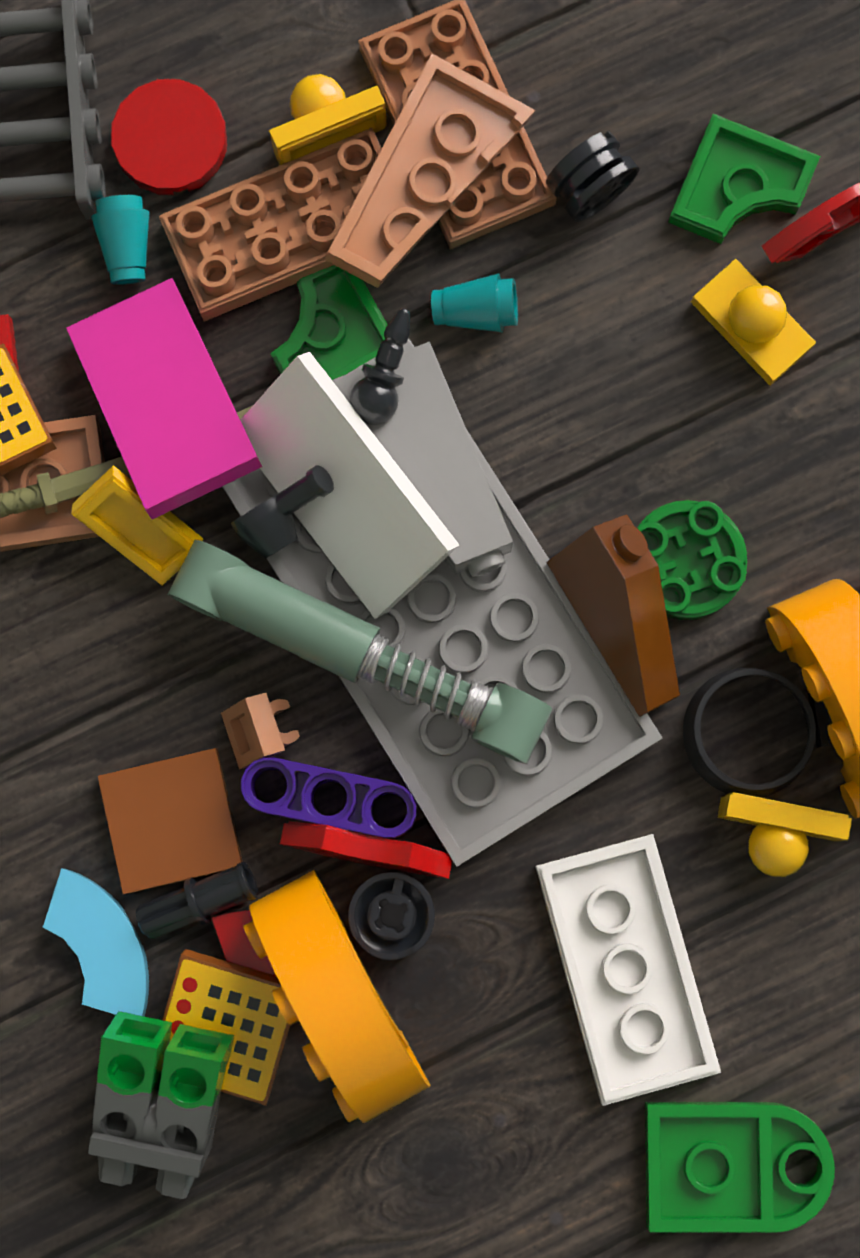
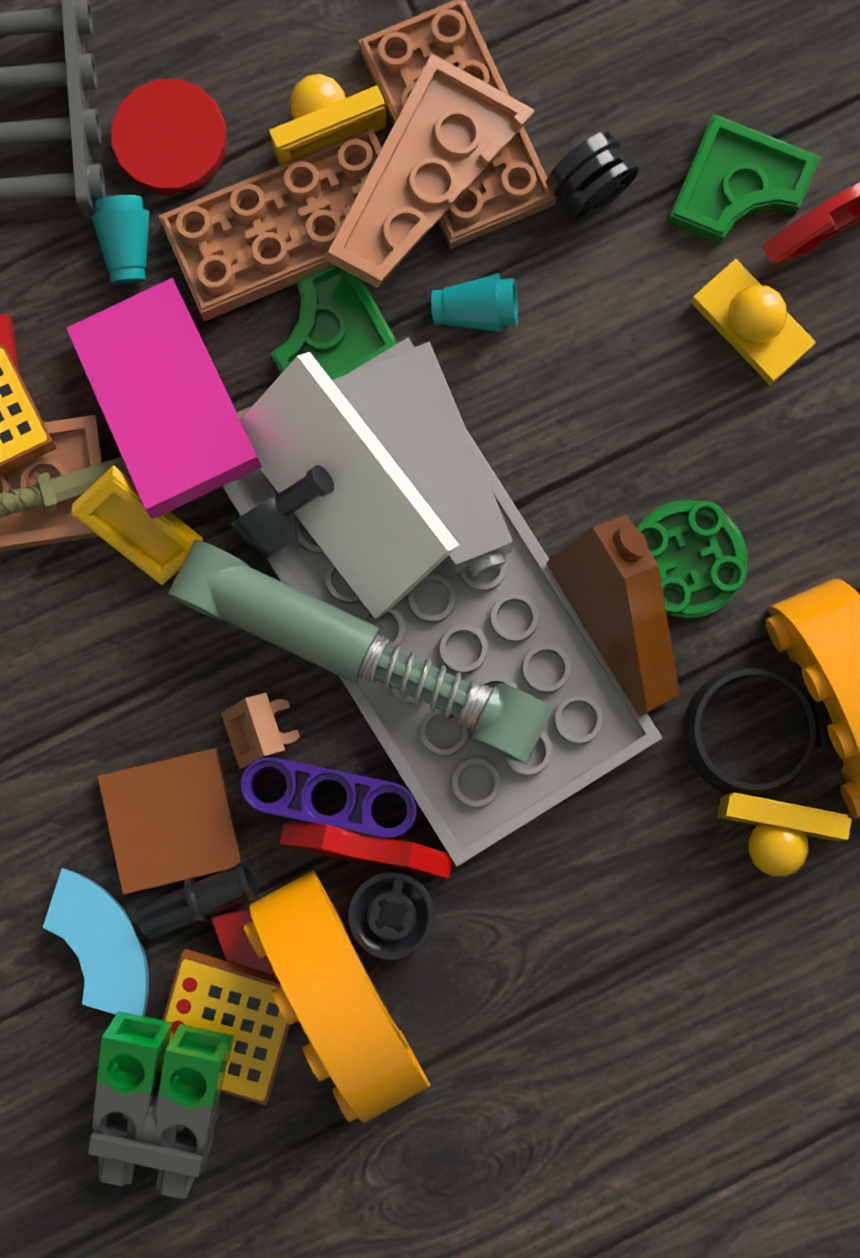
(376, 394): black bar -> none
(627, 970): white tile -> none
(726, 1167): green tile -> none

